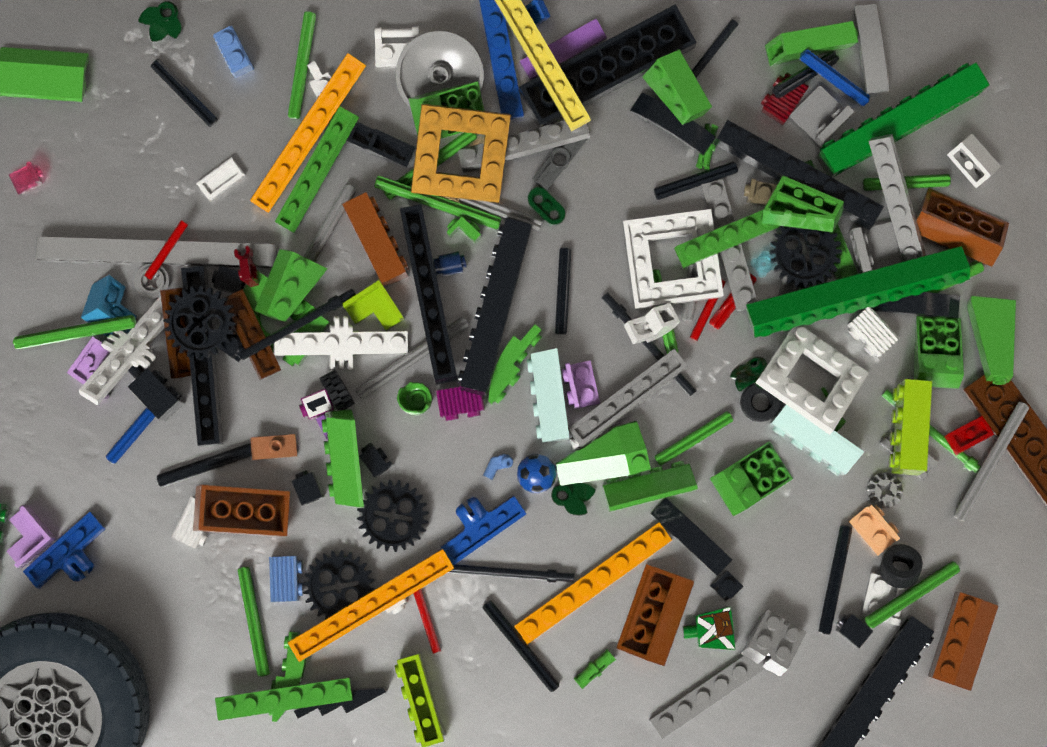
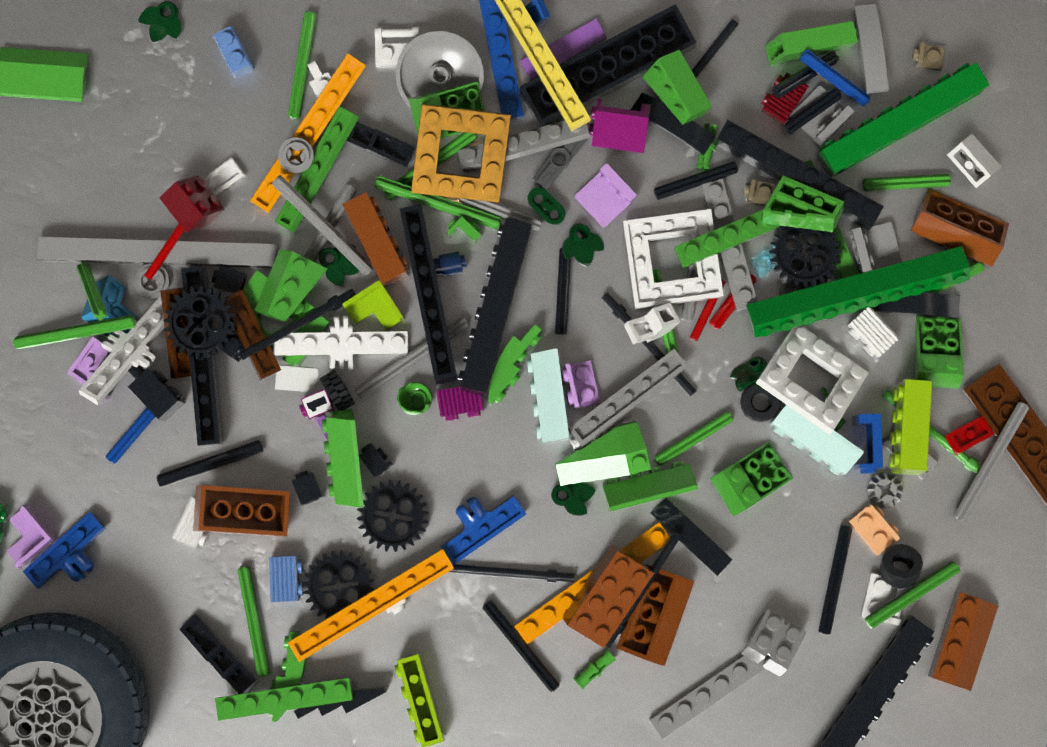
(27, 178): clear pink bracket -> none
(91, 290): none -> bright green axle
(184, 93): black axle -> none
(192, 203): none -> dark red brick
(218, 655): none -> black slope
(247, 269): dark red plate -> none
(273, 447): nougat plate -> none
(293, 165): none -> light grey gear
(297, 379): none -> white sticker
(322, 225): none -> light grey axle
(339, 267): none -> dark green plate
(430, 632): red bar -> none
(496, 463): medium blue arm -> none
(536, 473): blue piece -> none
(583, 247): none -> dark green plate
(605, 196): none -> lavender bracket
(607, 595): none -> dark orange brick
(619, 127): none -> magenta panel
(659, 562): none -> black bar
(712, 629): torso -> none
(726, 585): black brick -> none
(813, 111): none -> black axle
(853, 630): black brick -> none
(873, 442): none -> blue panel
(897, 197): light grey plate -> none
(928, 57): none -> dark tan bracket
(995, 335): bright green slope -> none

